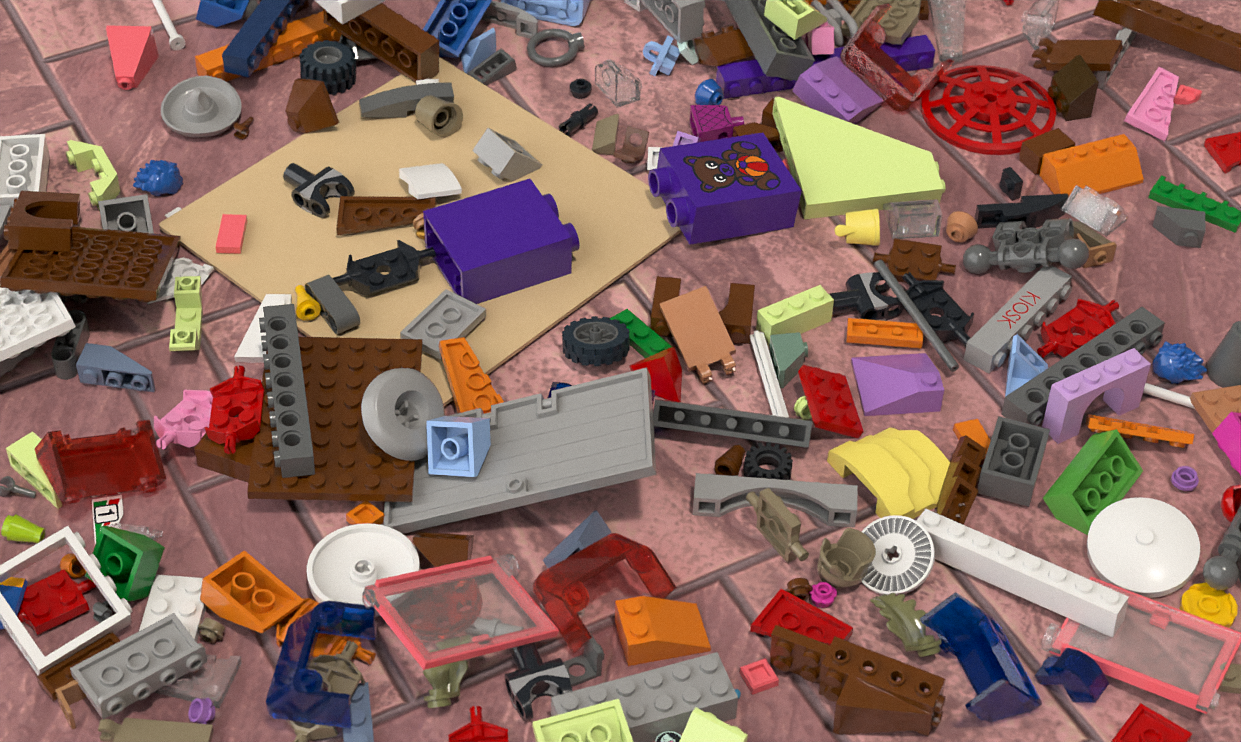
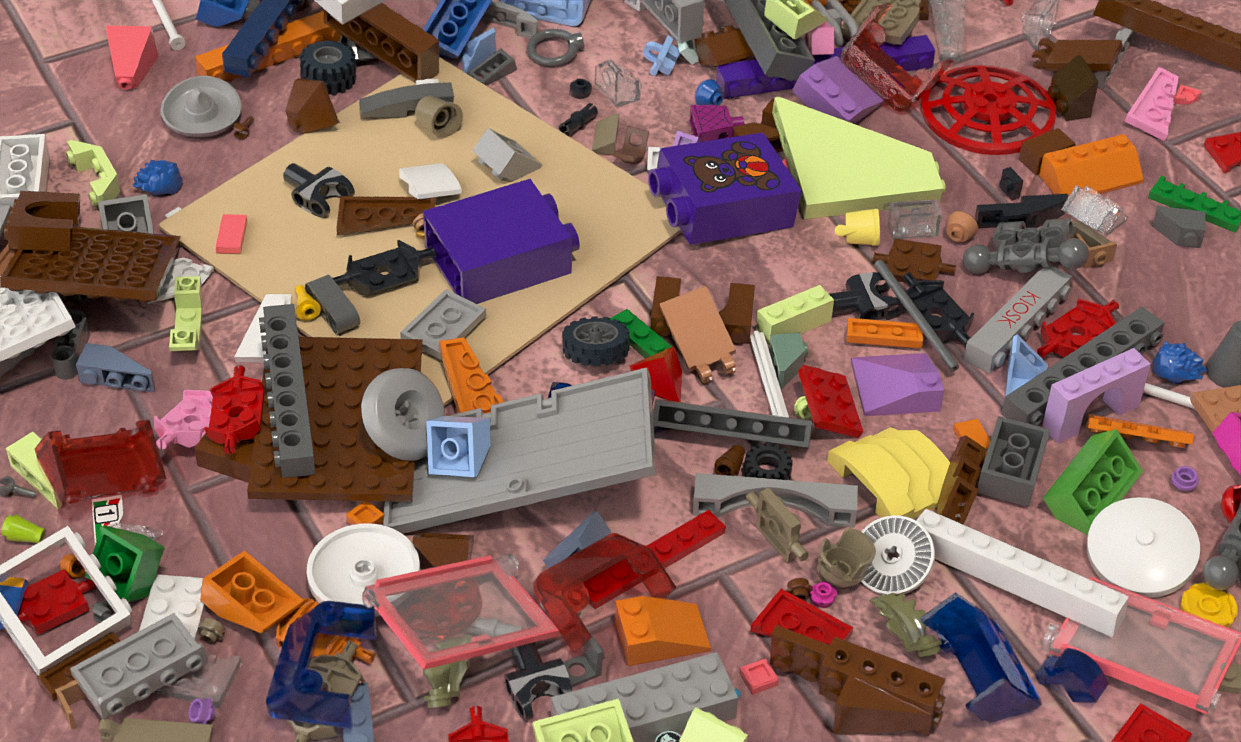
(668, 550): none -> red plate

